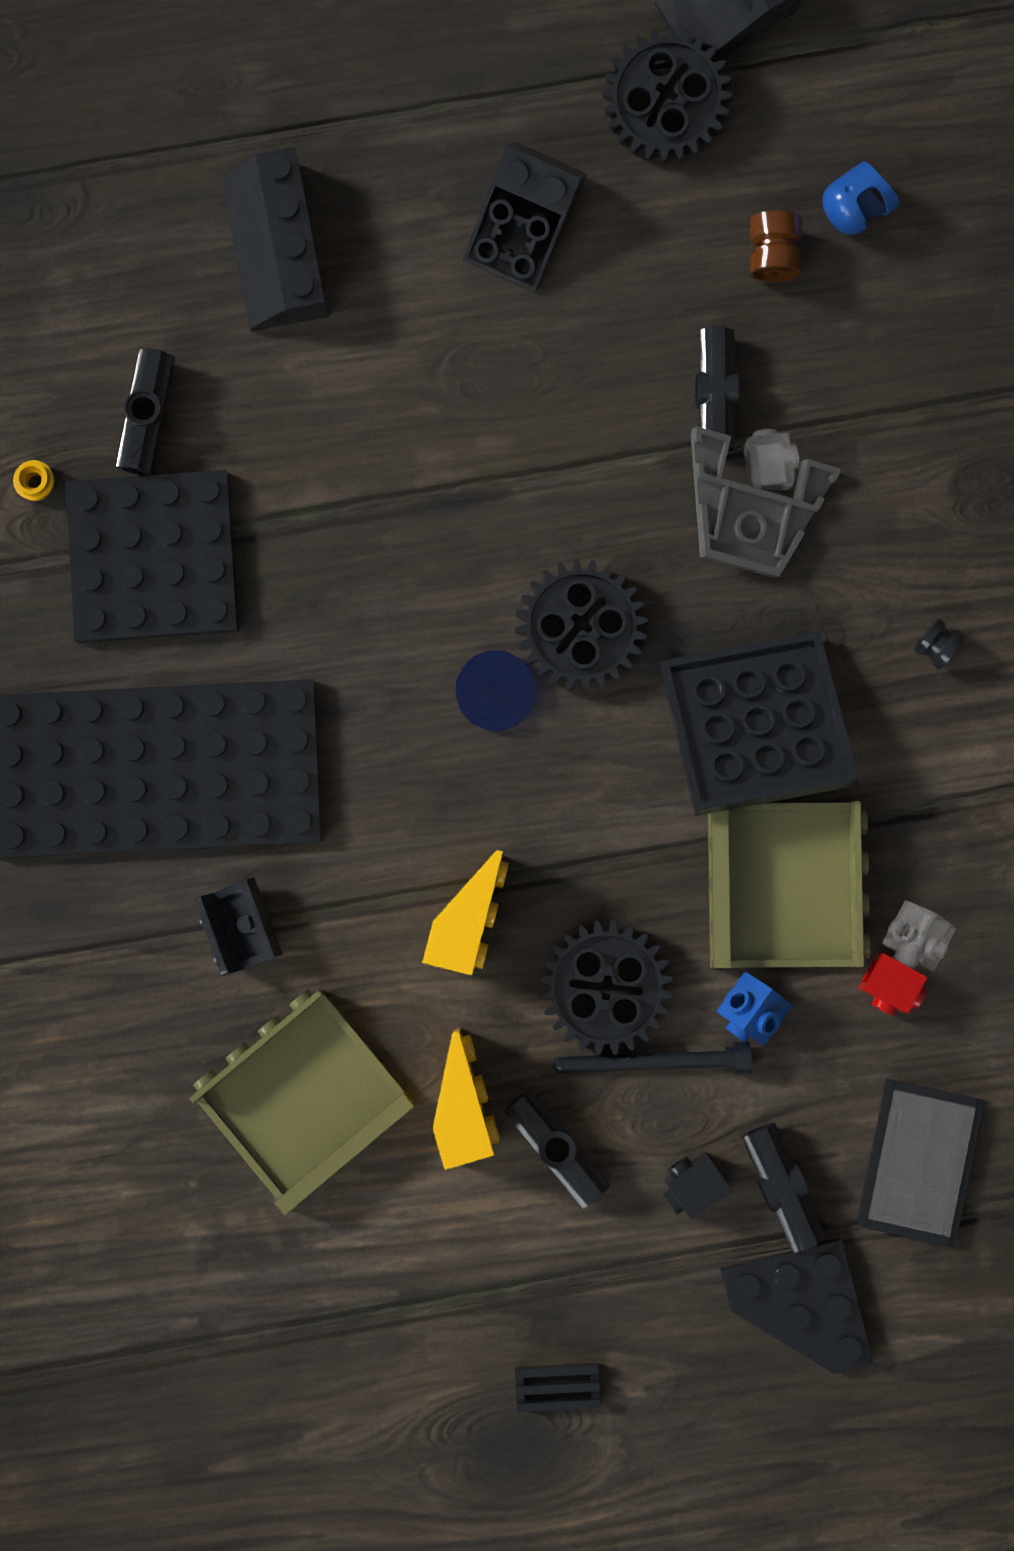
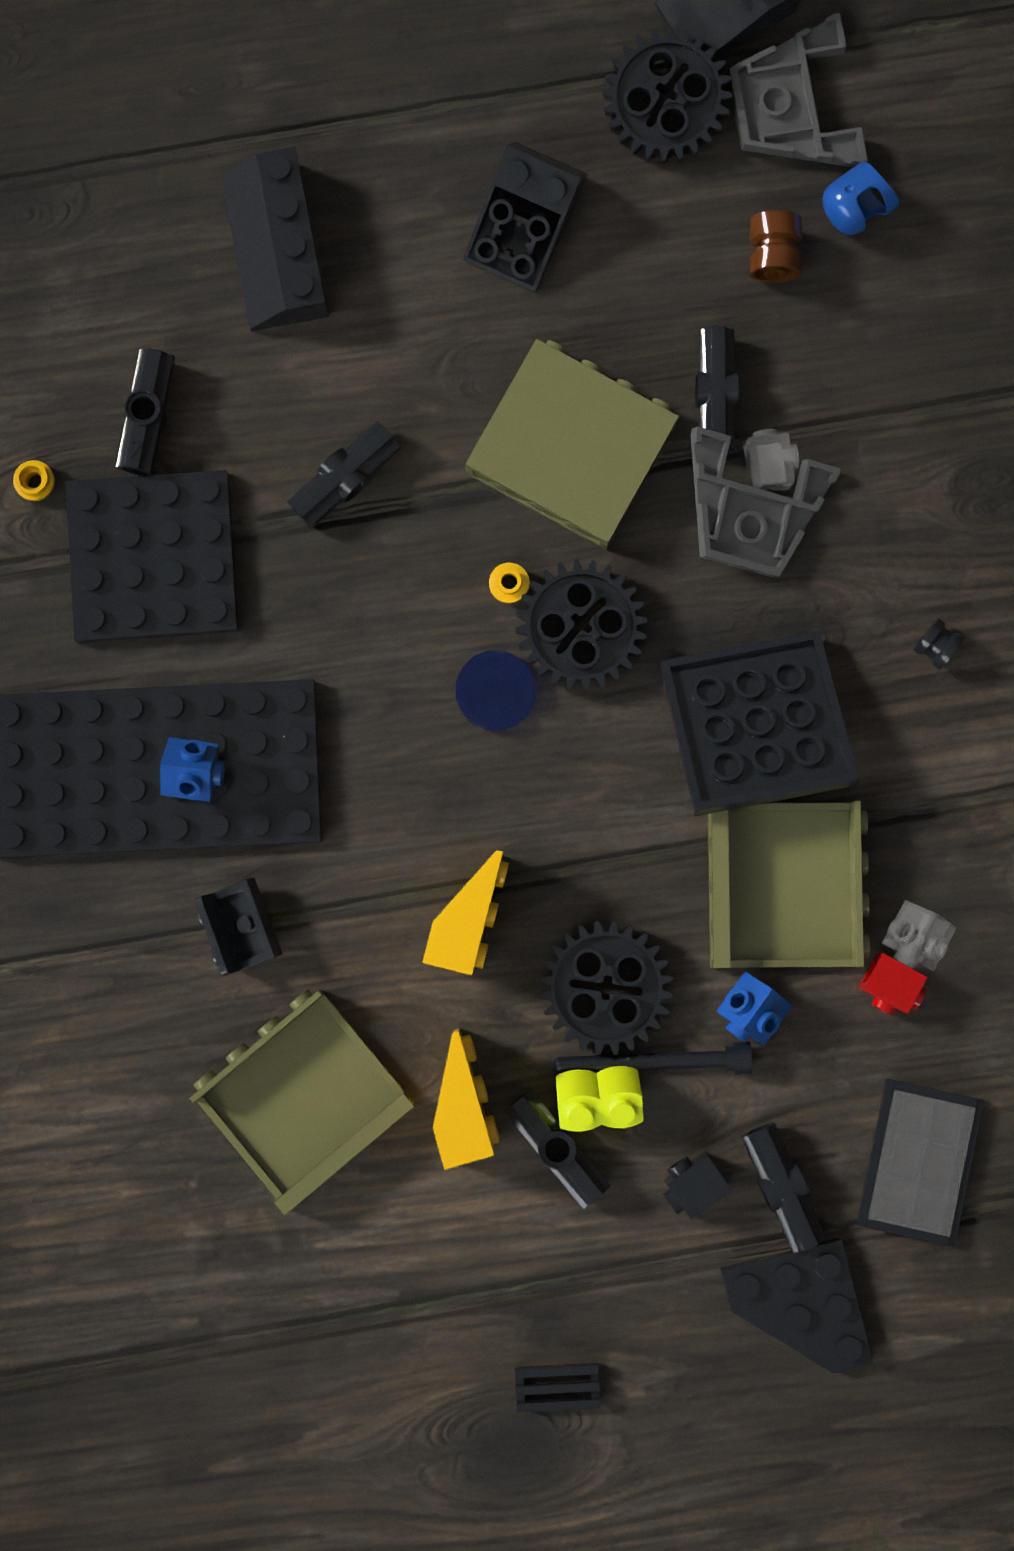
(190, 769): none -> blue brick
(344, 474): none -> black piece
(509, 595): none -> yellow plate
(571, 442): none -> olive panel
(599, 1098): none -> neon yellow brick
(777, 102): none -> dark grey wing

